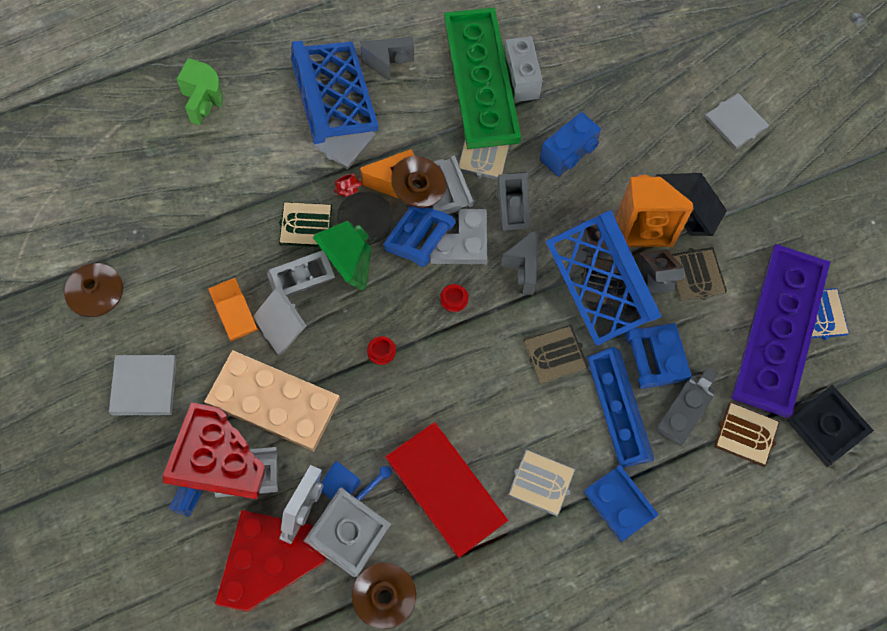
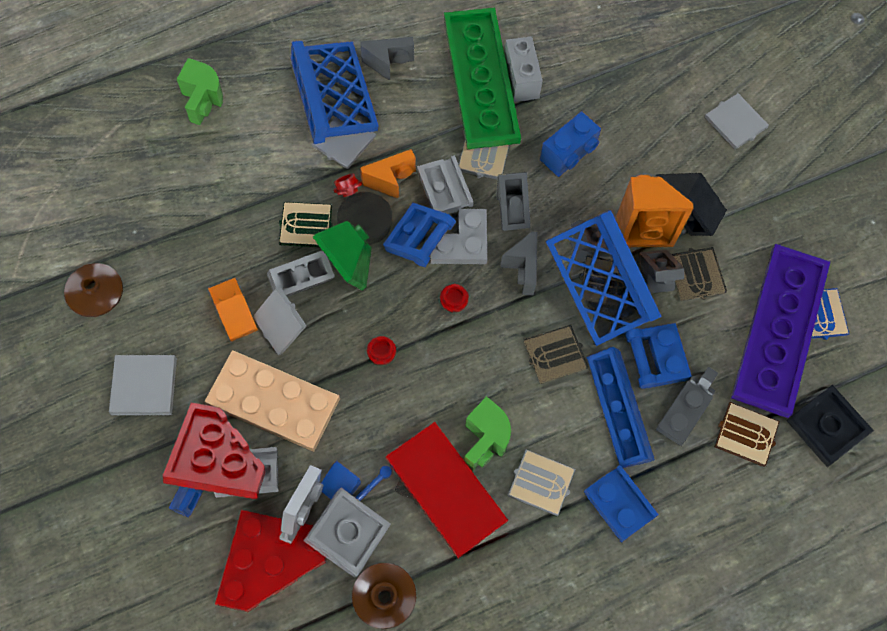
(420, 172): reddish brown dish -> none
(492, 429): none -> bright green brick

